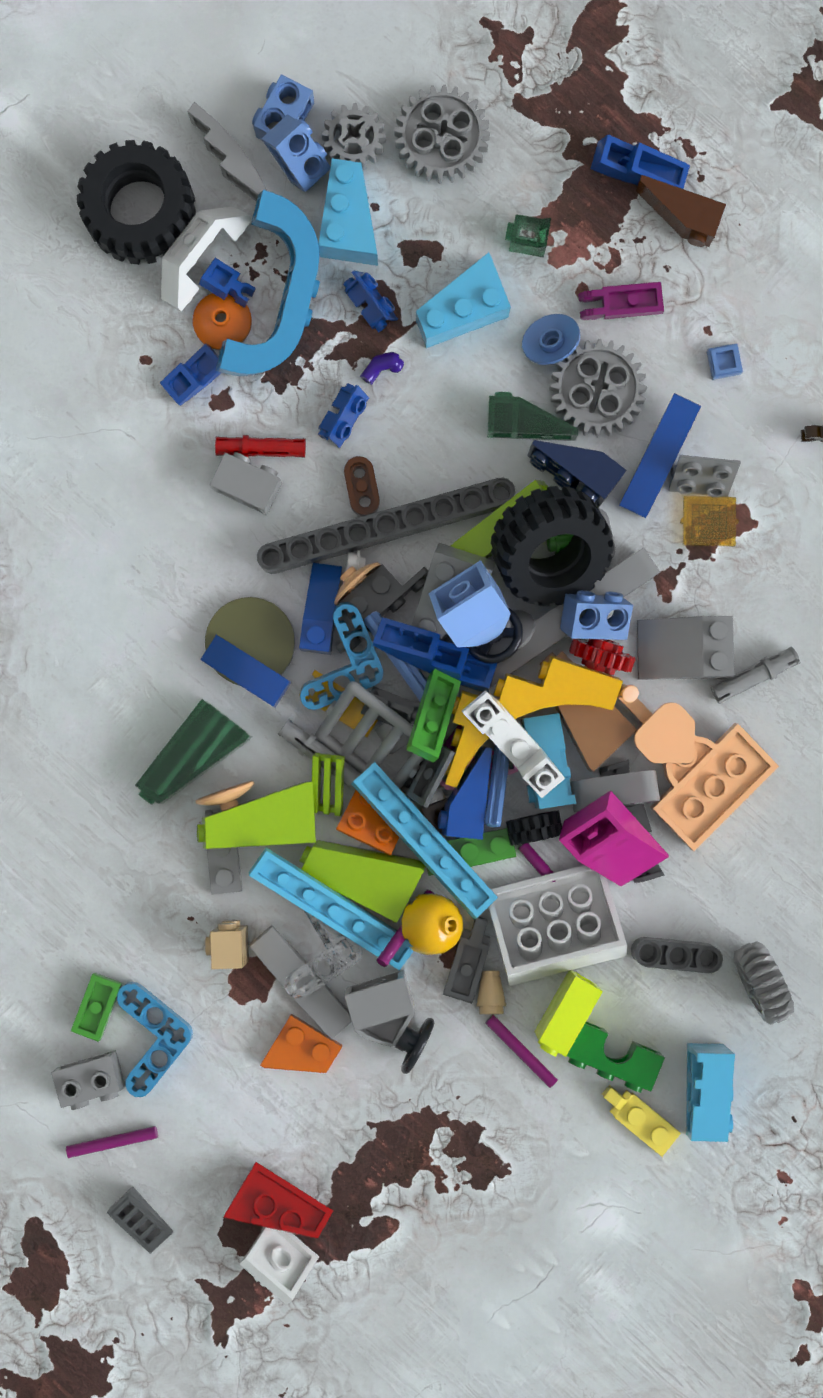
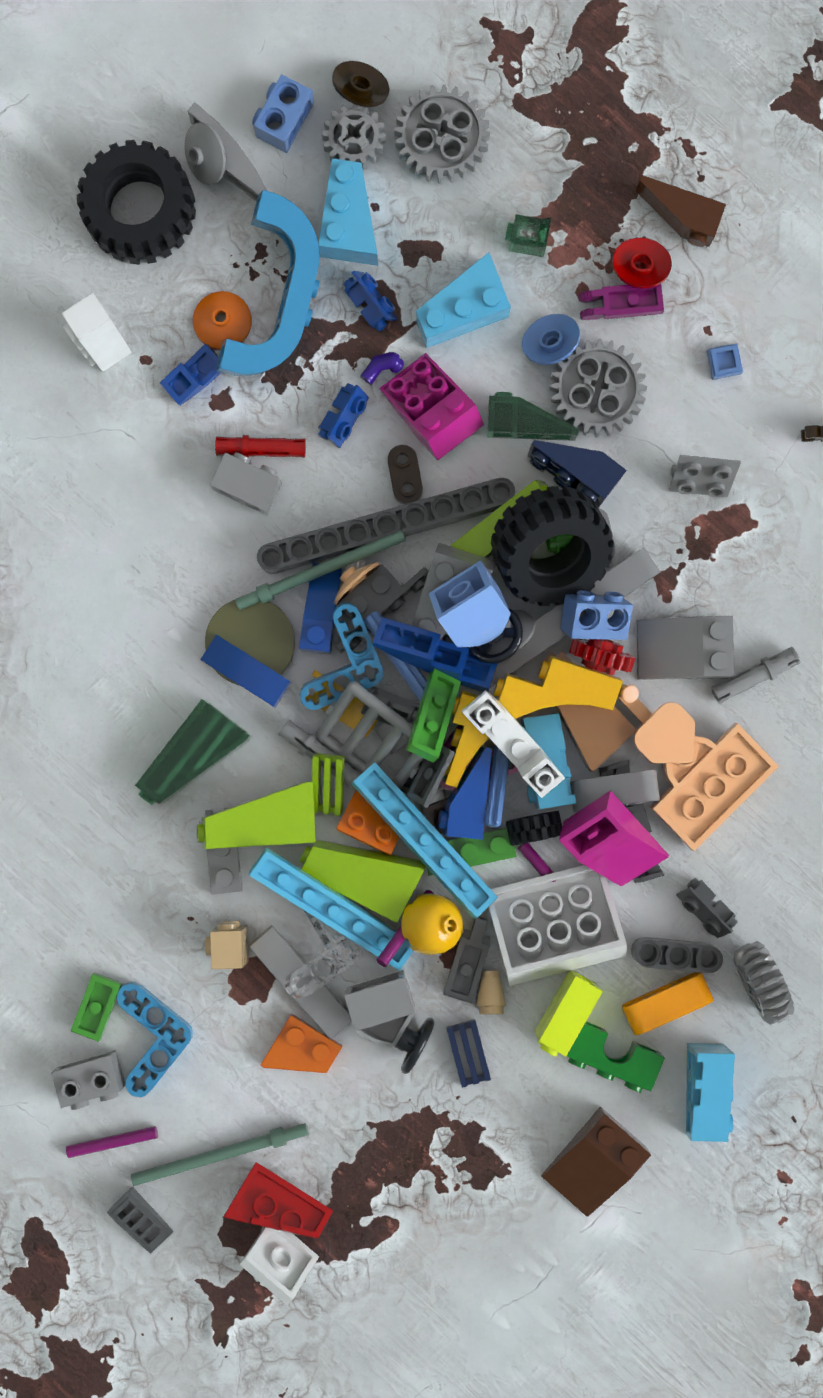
(95, 333): none -> white wedge
(176, 286): white slope -> none
(205, 153): none -> light grey dish
(223, 280): blue plate -> none
(226, 798): light nougat dish -> none
(266, 592): none -> sand green bar
(277, 1138): none -> sand green bar
(294, 155): medium blue brick -> none
(360, 83): none -> dark brown dish
(361, 487): reddish brown plate -> none
(405, 474): none -> dark brown plate
(432, 406): none -> dark pink slope
(474, 1079): none -> dark blue tile
(521, 1051): magenta bar -> none
(596, 1162): none -> reddish brown slope
(629, 162): blue slope -> none
(641, 1120): light yellow hinge -> none
(643, 254): none -> red dish
(660, 455): blue slope -> none
(667, 1003): none -> light orange beam
(709, 521): clear yellow piece -> none
(716, 919): none -> dark grey hinge

